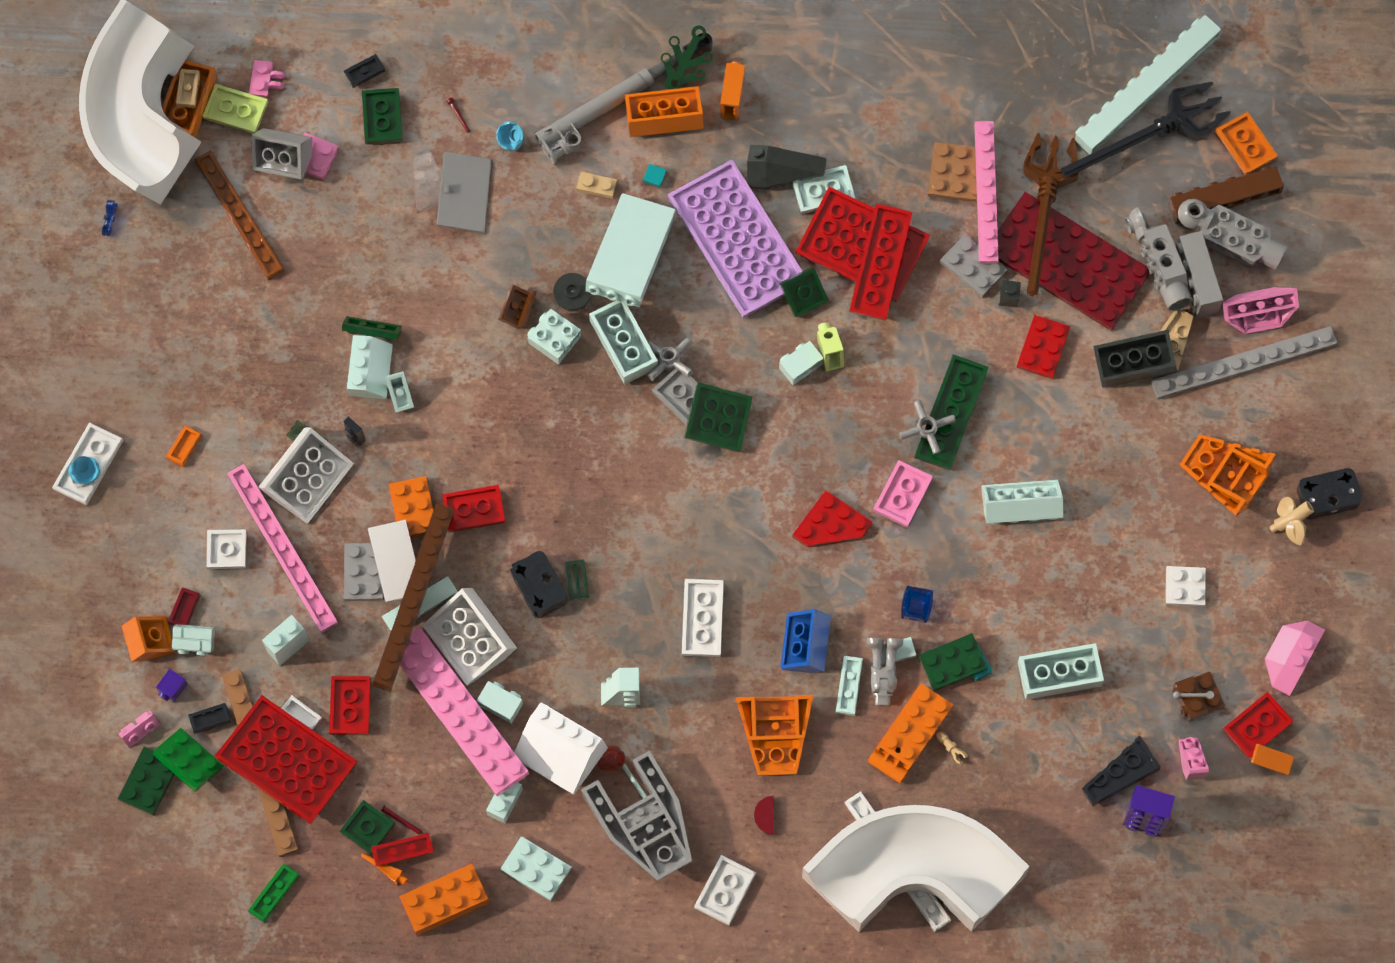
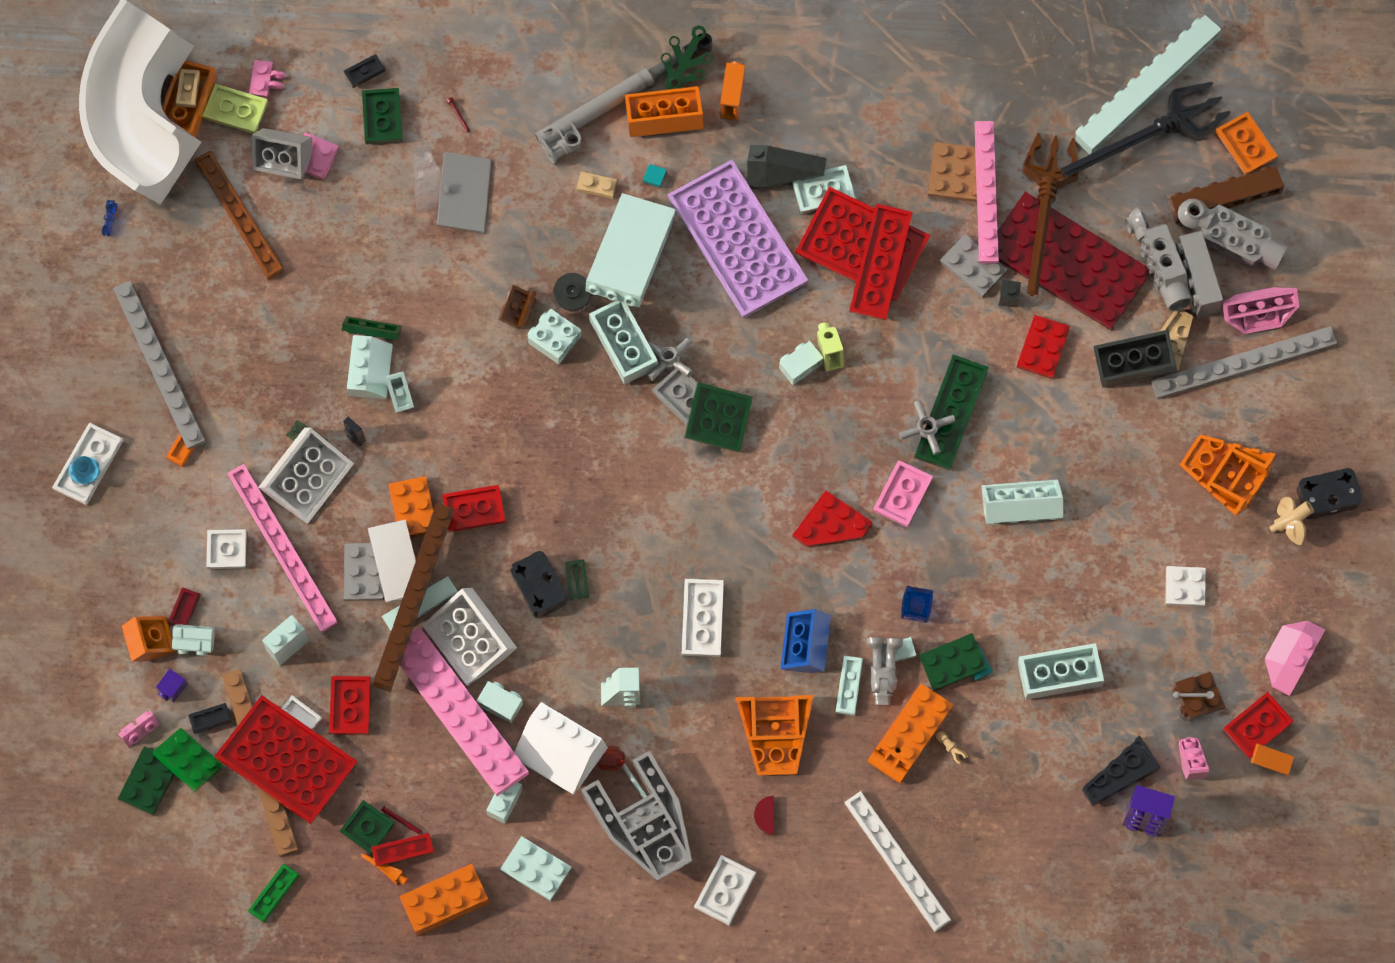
(159, 365): none -> light grey plate
(510, 136): medium azure hair -> none
(804, 291): dark green plate -> none
(915, 851): white piece -> none

